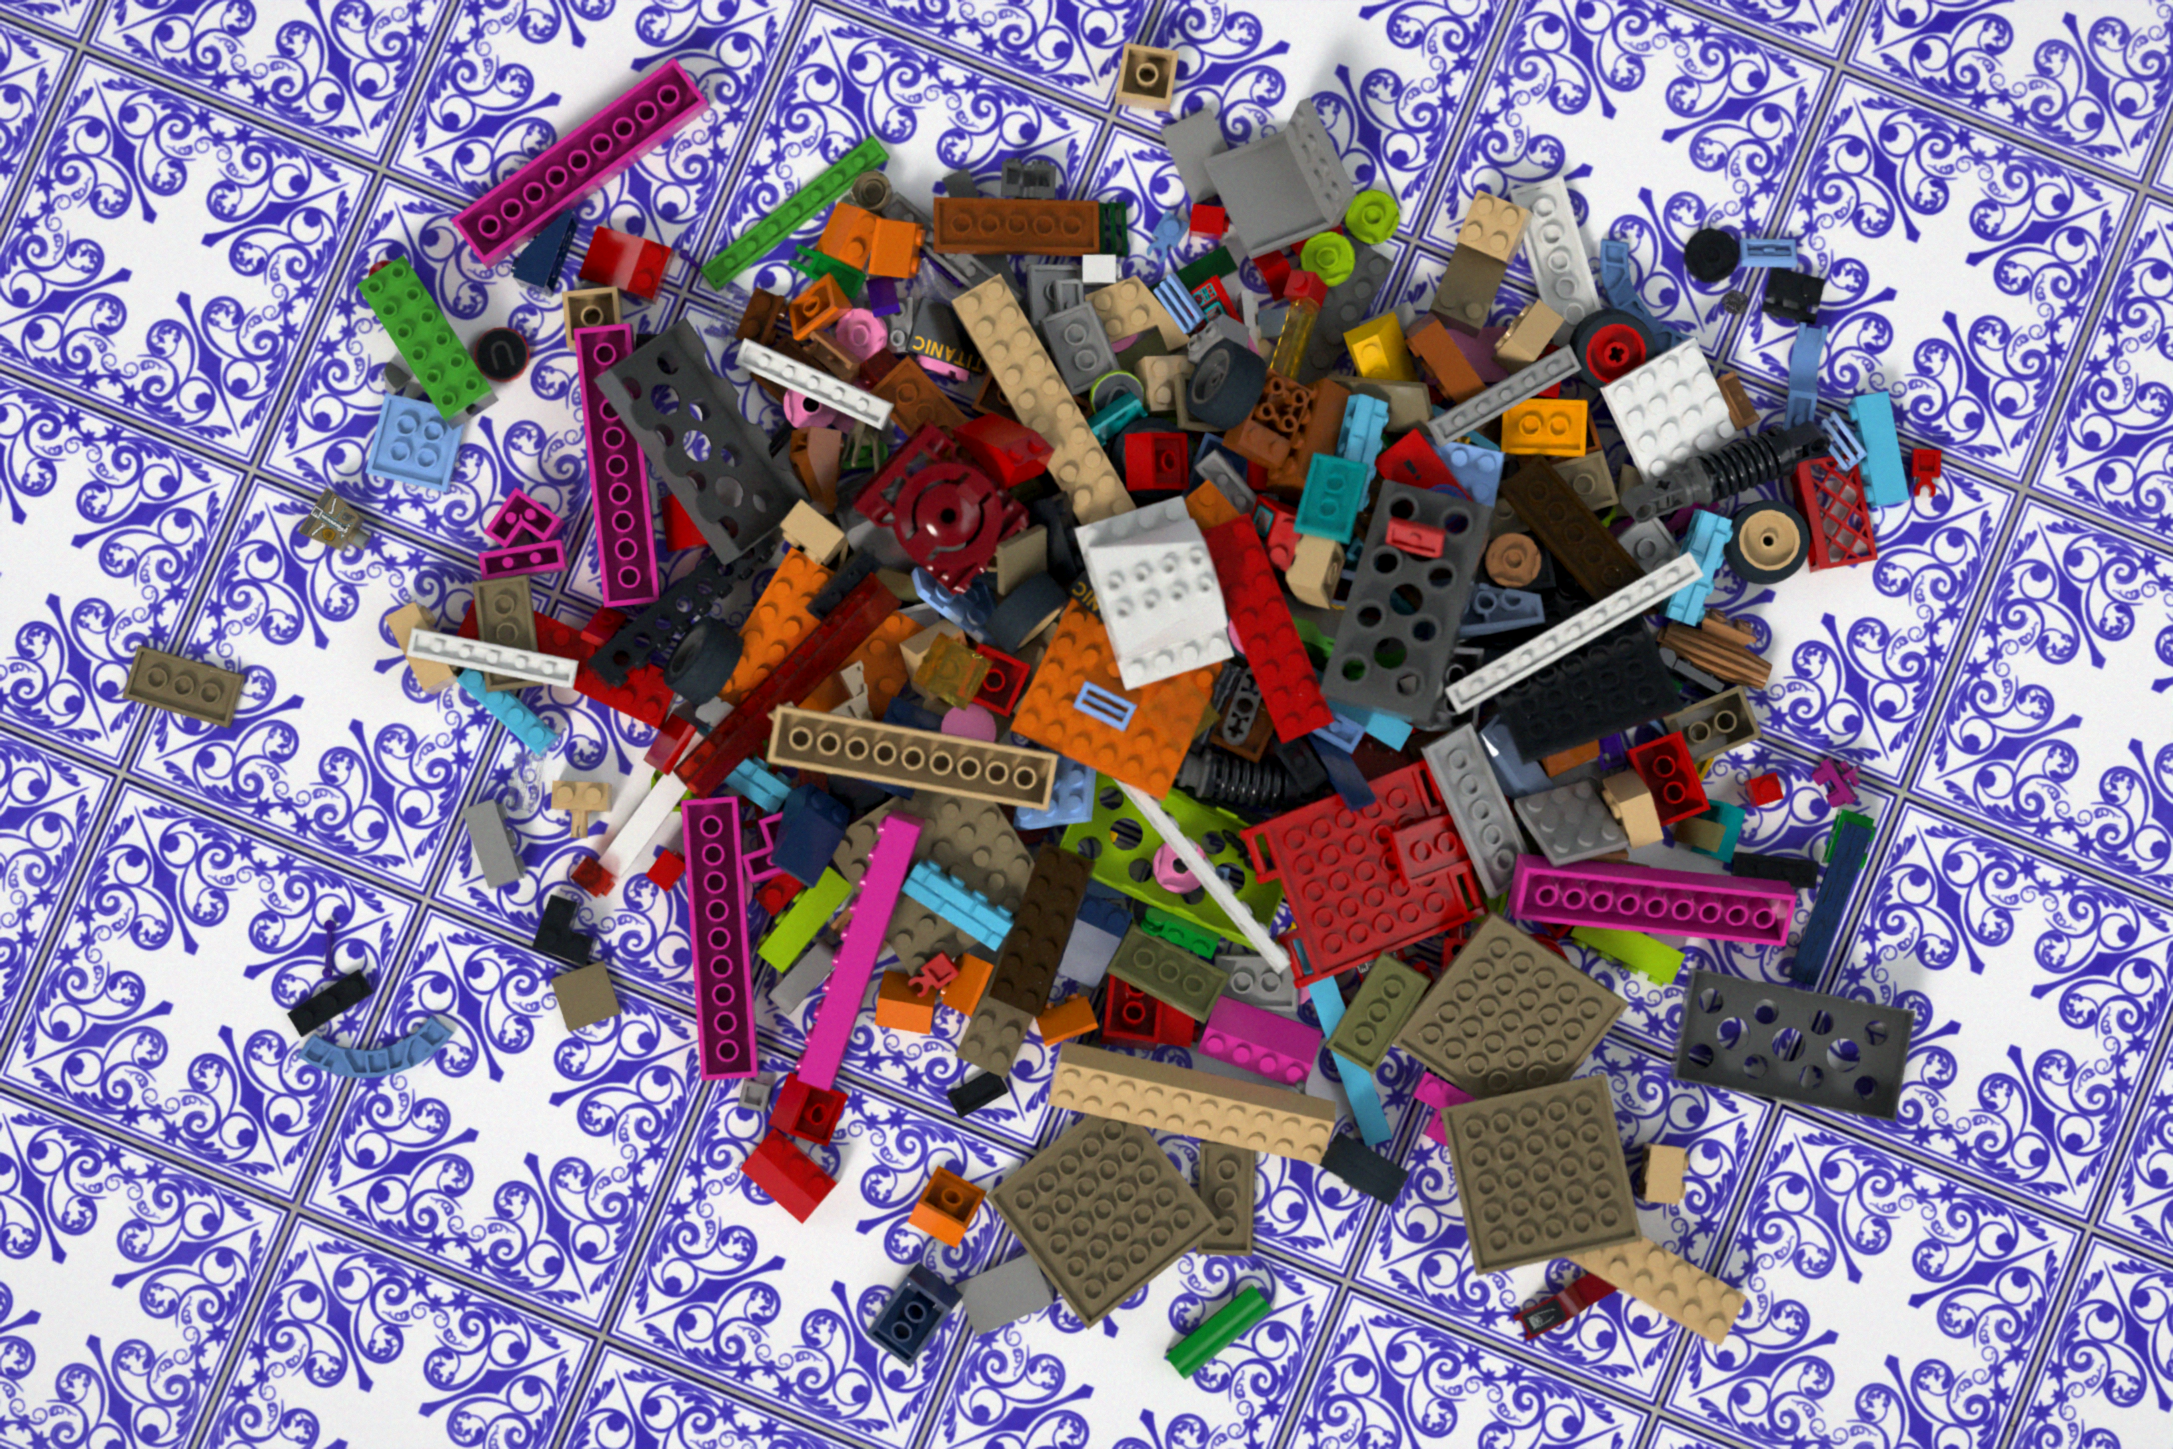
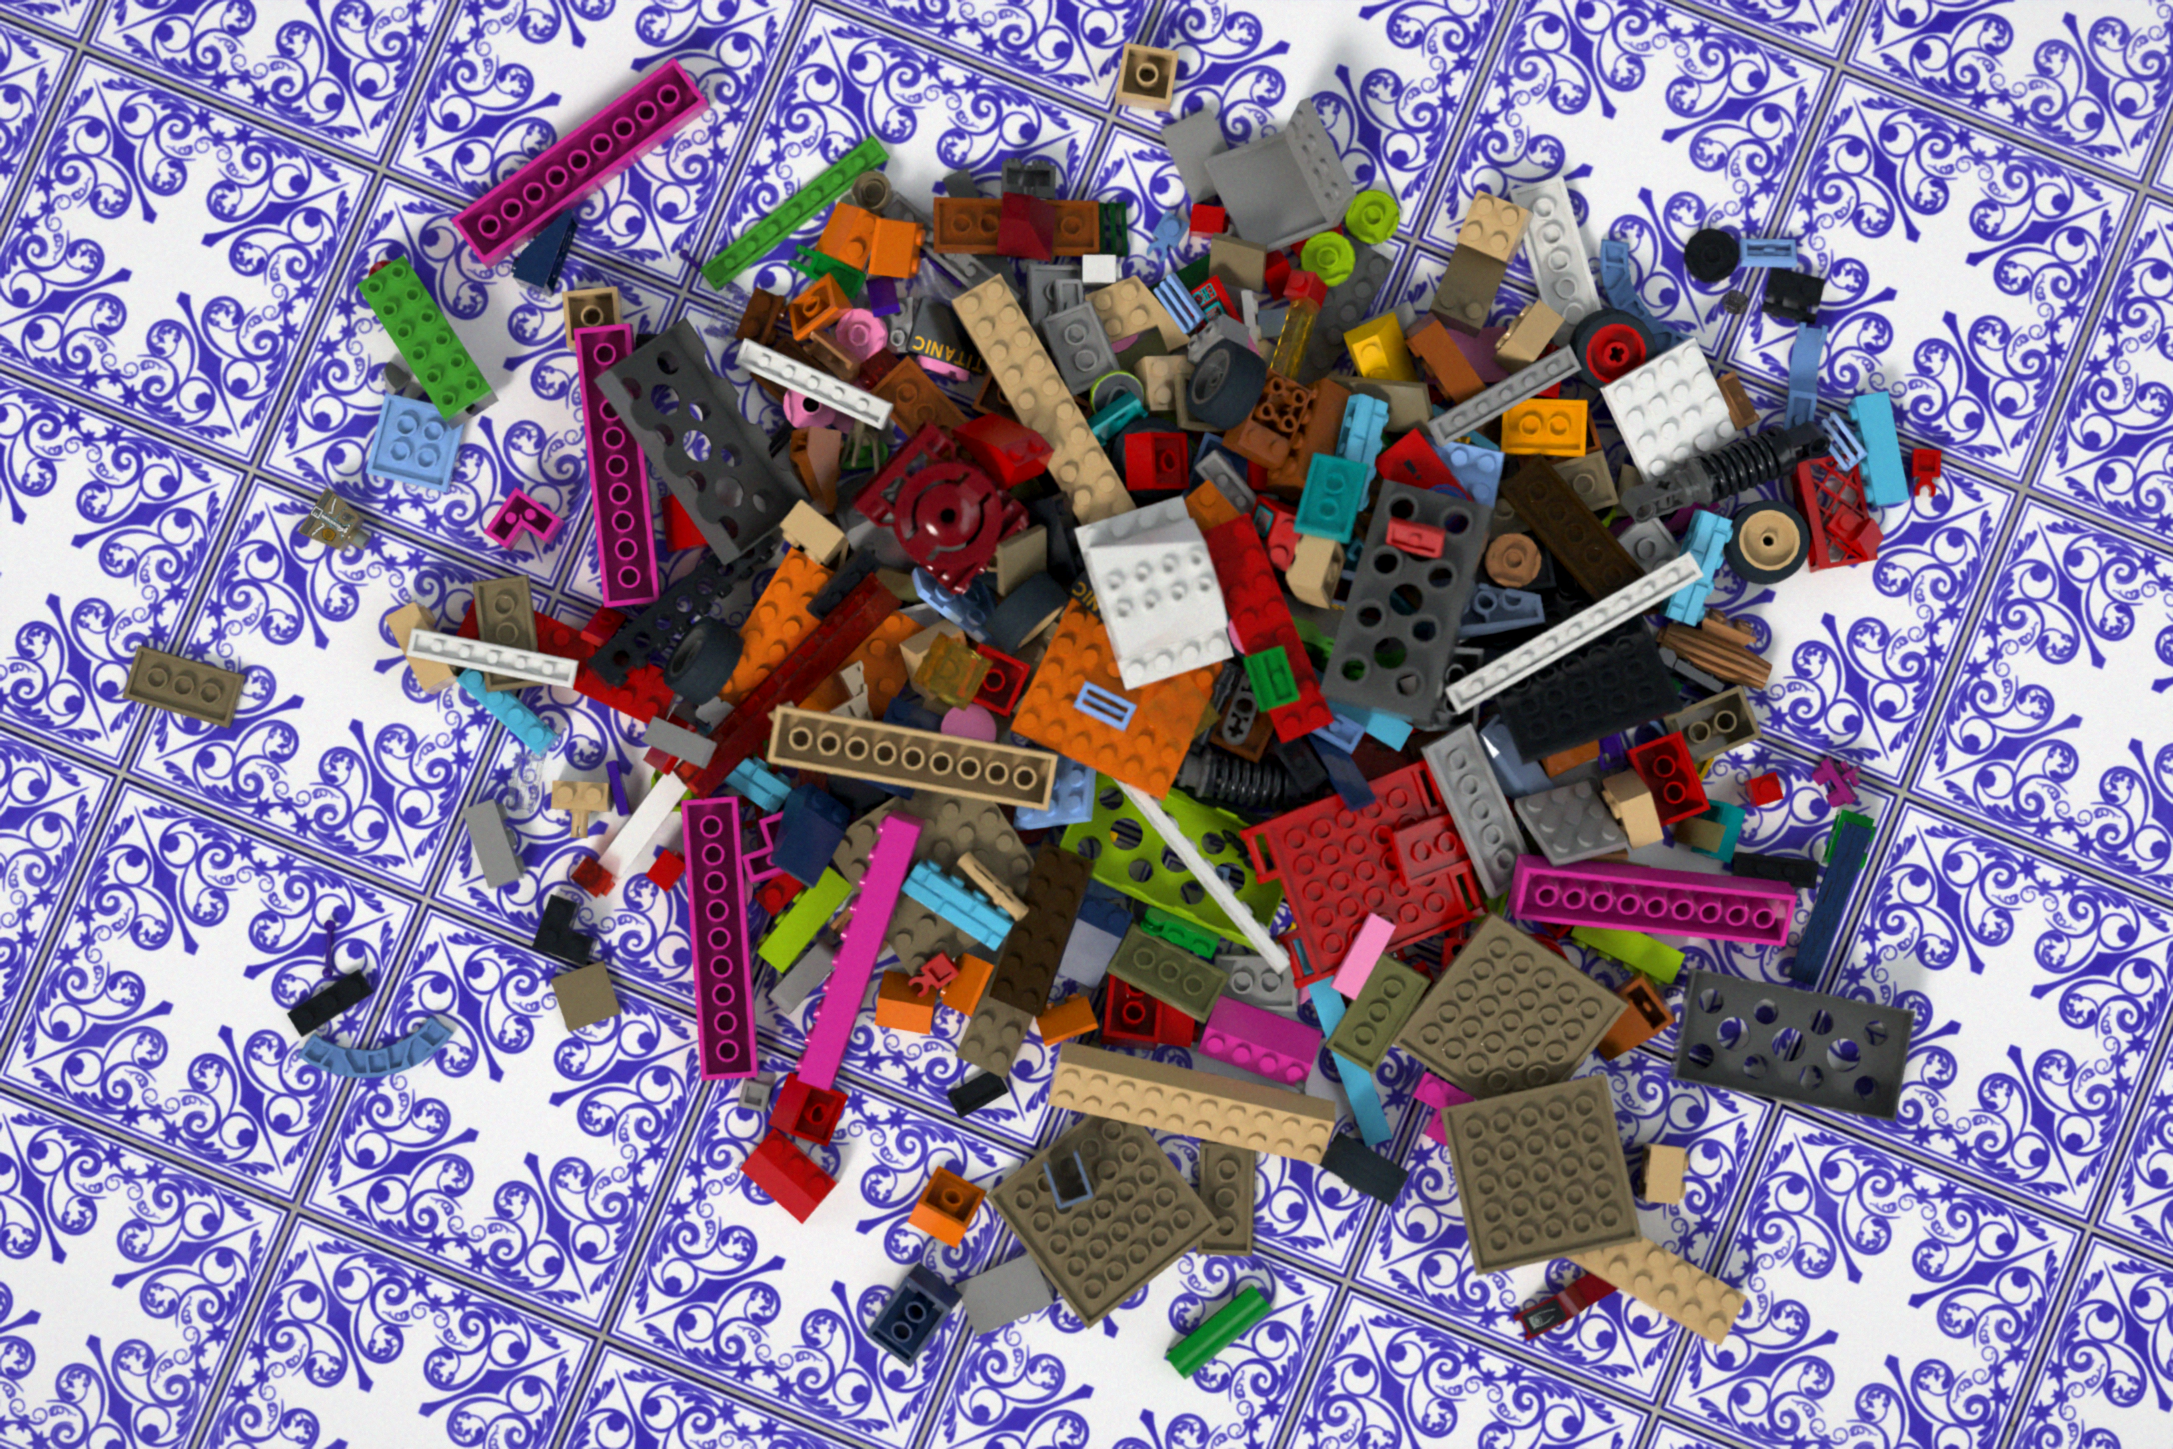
(502, 354): black tile -> none
(522, 560): dark pink brick -> none
(618, 788): none -> dark purple tile
(627, 262): red slope -> none
(679, 742): none -> light grey tile
(1001, 894): none -> tan pin
(1025, 227): none -> dark red slope
(1060, 1204): none -> sand blue piece
(1167, 877): bright pink tile -> none
(1238, 262): none -> dark tan tile
(1271, 678): none -> green plate
(1362, 956): none -> bright pink tile
(1642, 1019): none -> dark orange slope
(1857, 533): none -> red slope

